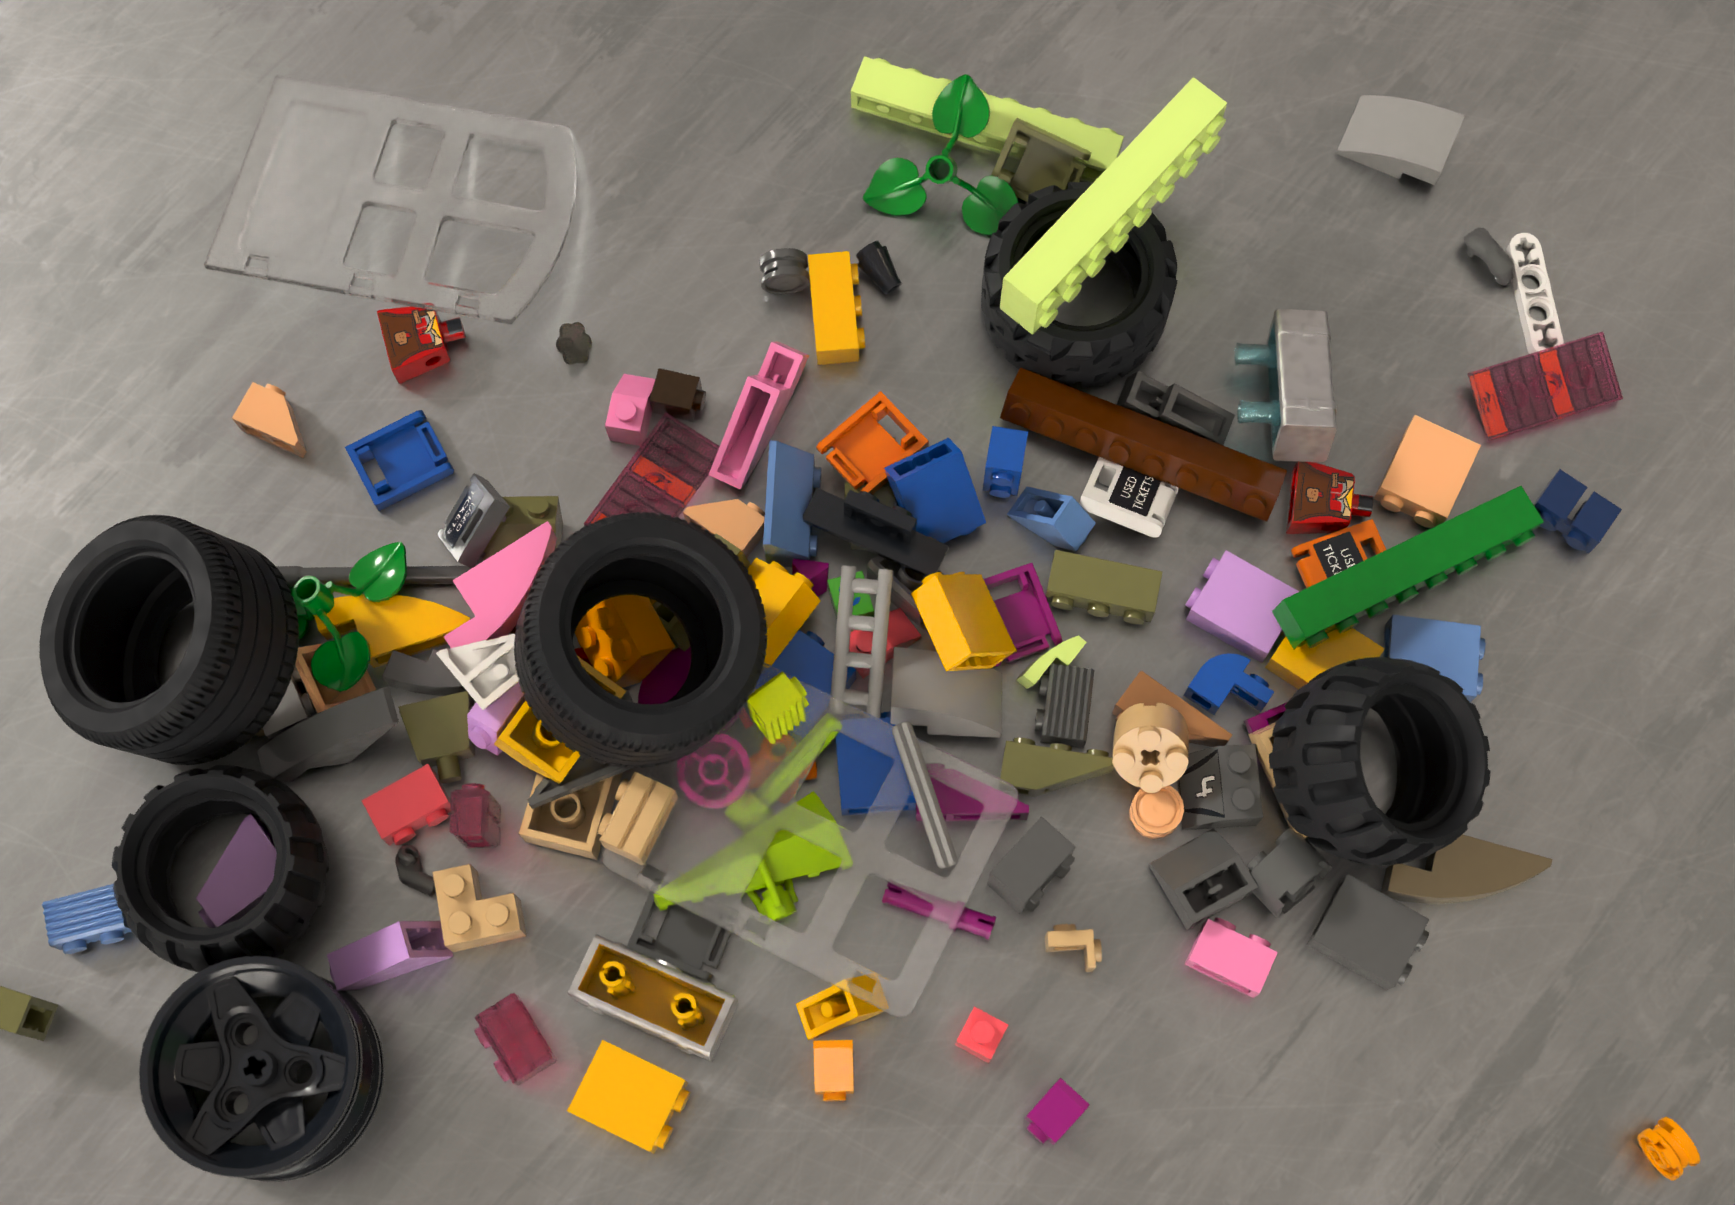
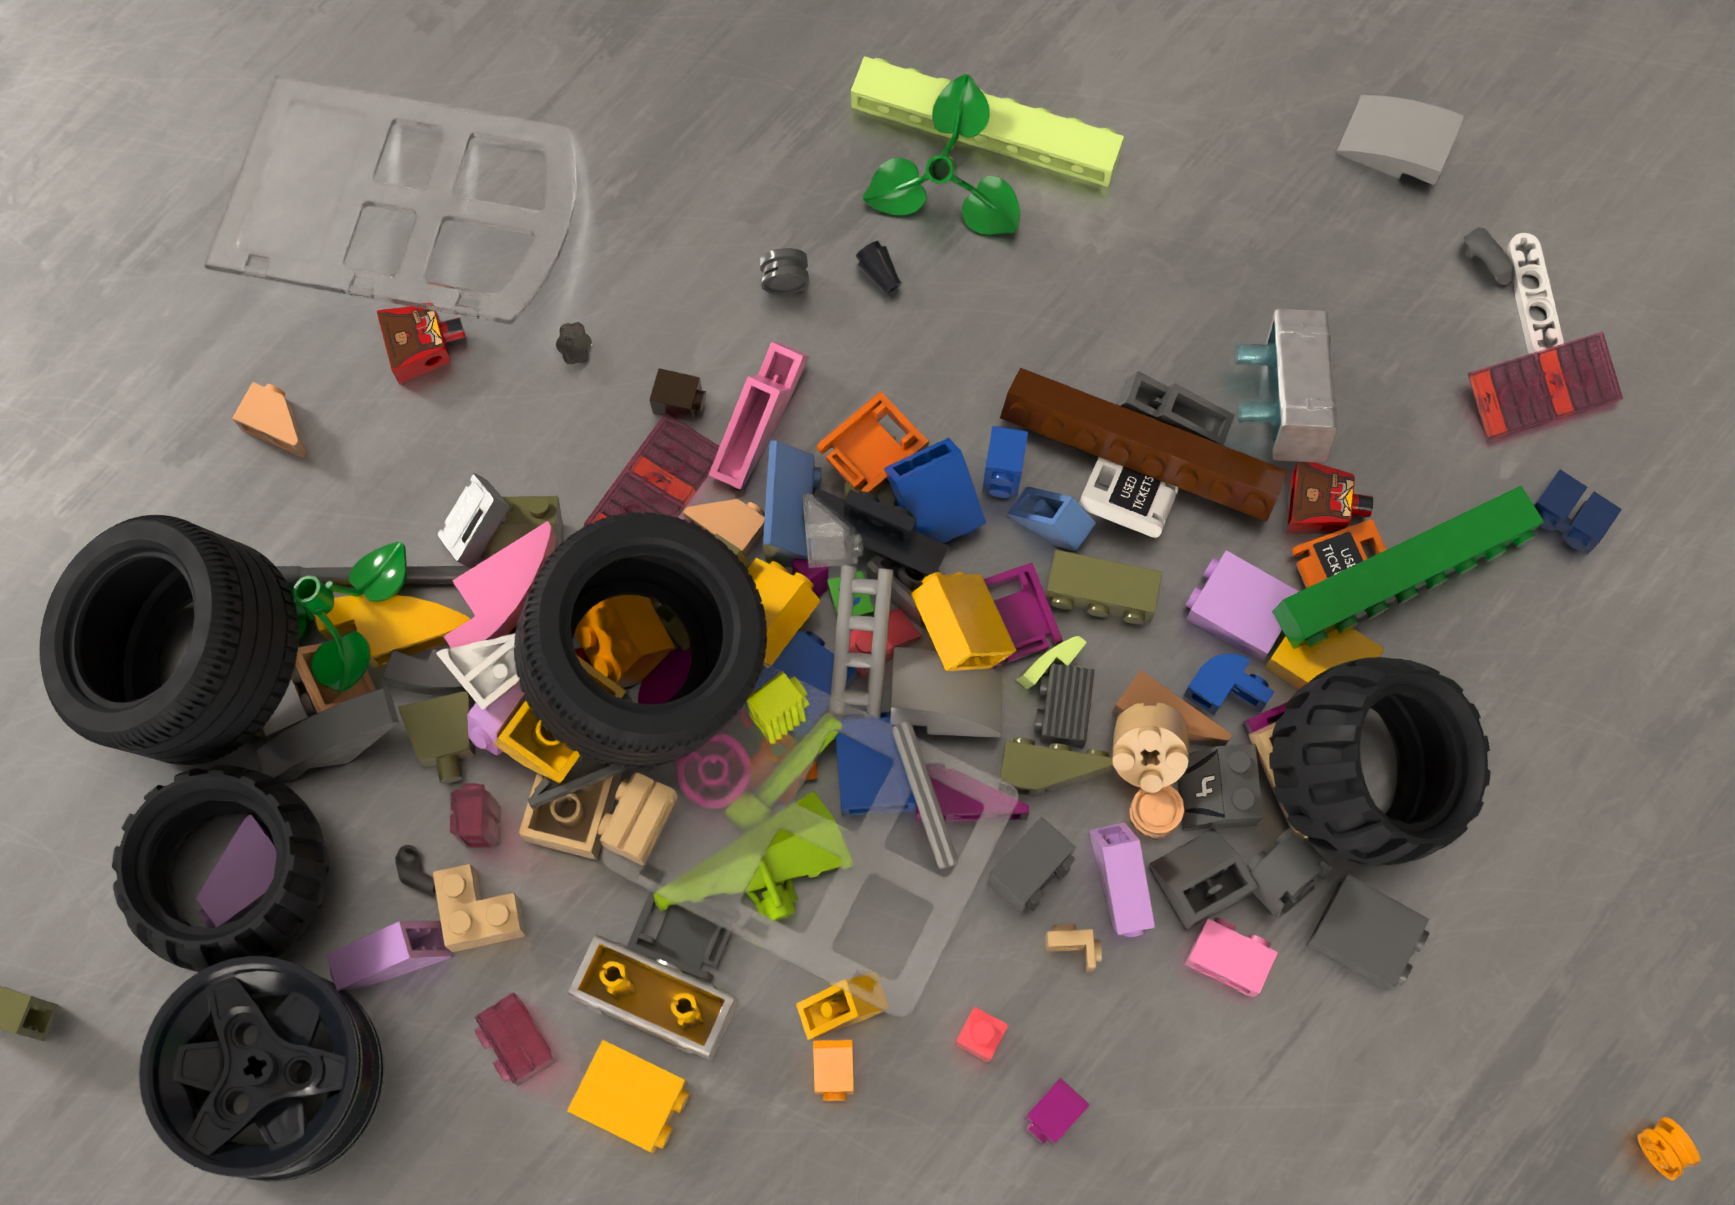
(84, 919): medium blue brick -> none
(407, 456): blue container -> none
(408, 806): coral brick -> none
(630, 410): bright pink slope -> none
(828, 535): none -> clear slope
(835, 307): yellow brick -> none
(969, 921): magenta pin -> none
(1044, 163): olive container -> none
(1080, 352): black tyre -> none
(1113, 206): yellowish green brick -> none
(1123, 879): none -> lavender slope
(1426, 472): light nougat brick -> none
(1441, 645): medium blue brick -> none
(1463, 873): dark tan slope -> none

